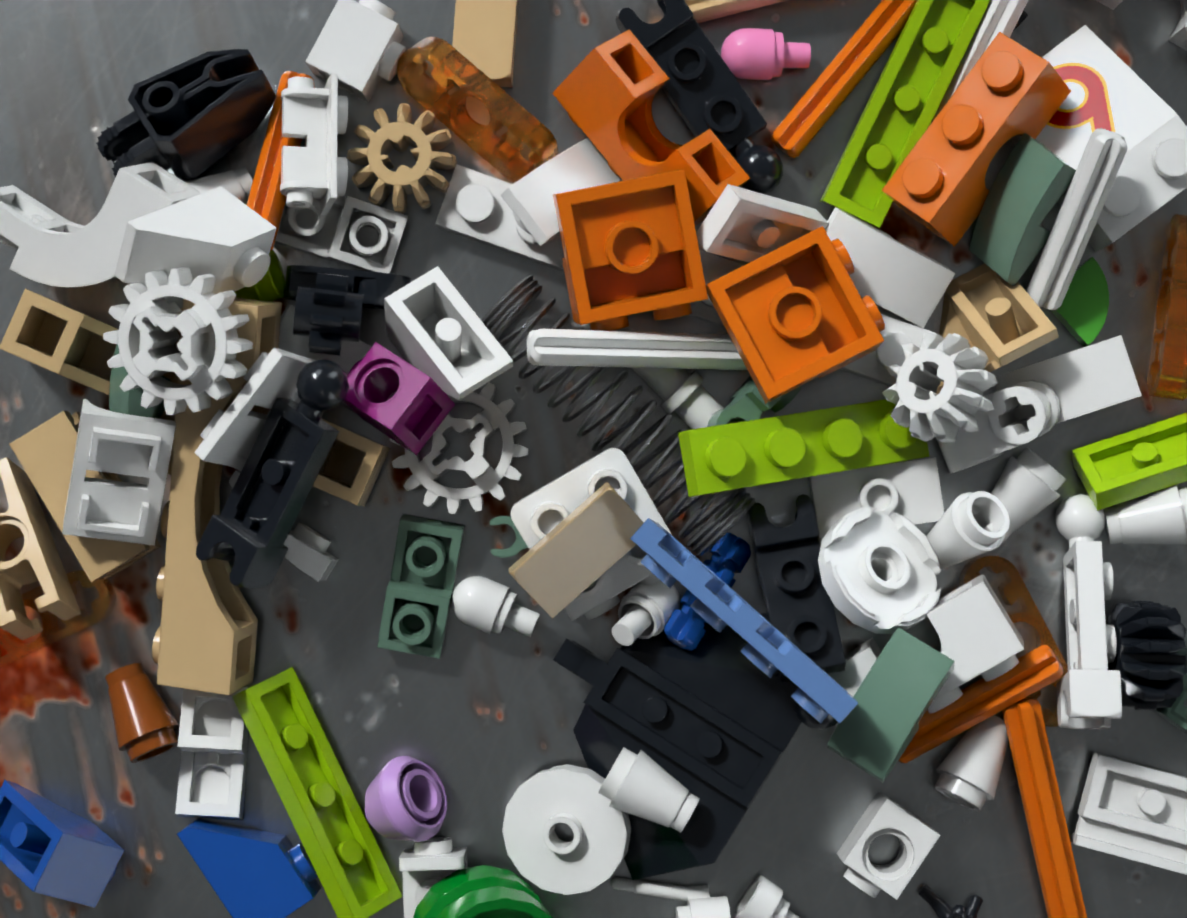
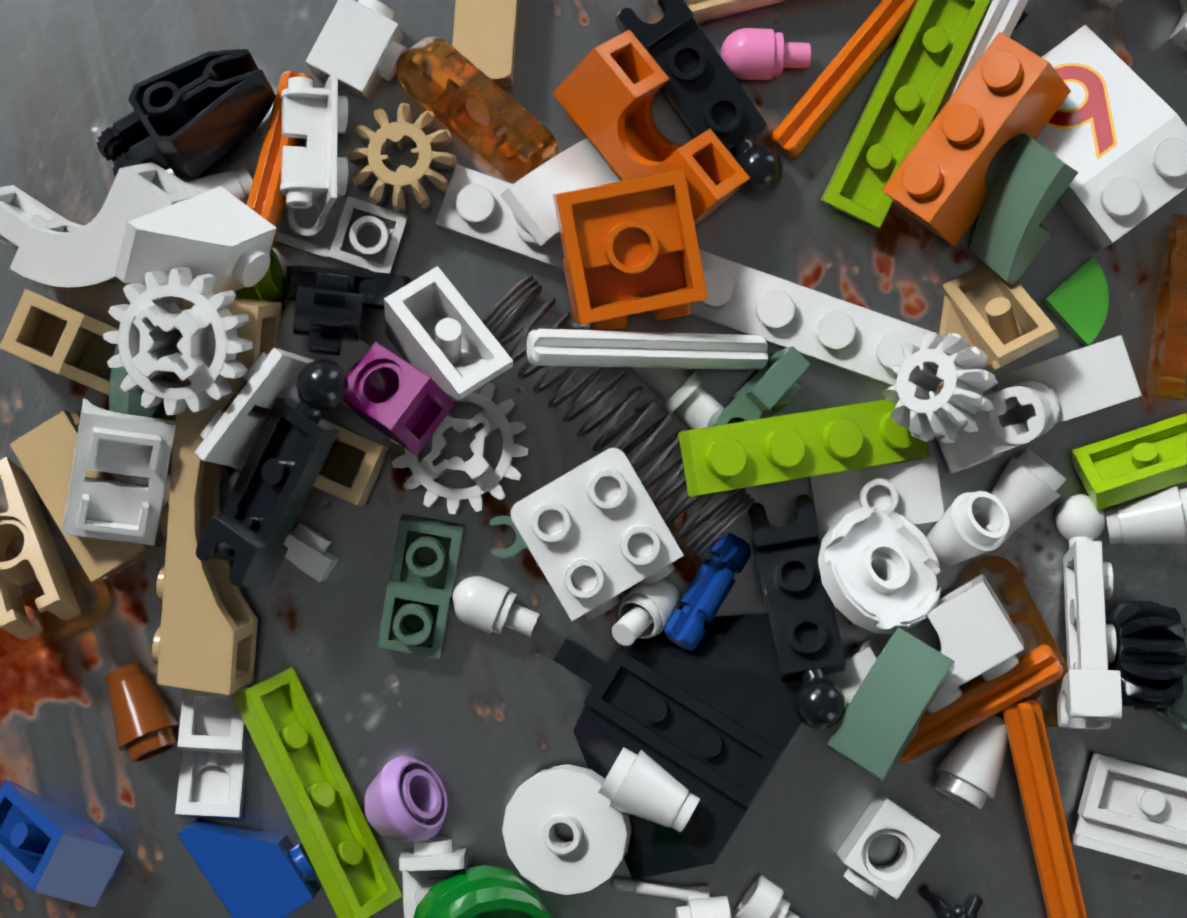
(577, 550): tan slope -> none
(723, 606): medium blue wing -> none
(753, 224): white plate -> none
(797, 313): orange plate -> none
(889, 270): white slope -> none
(1077, 218): white axle -> none

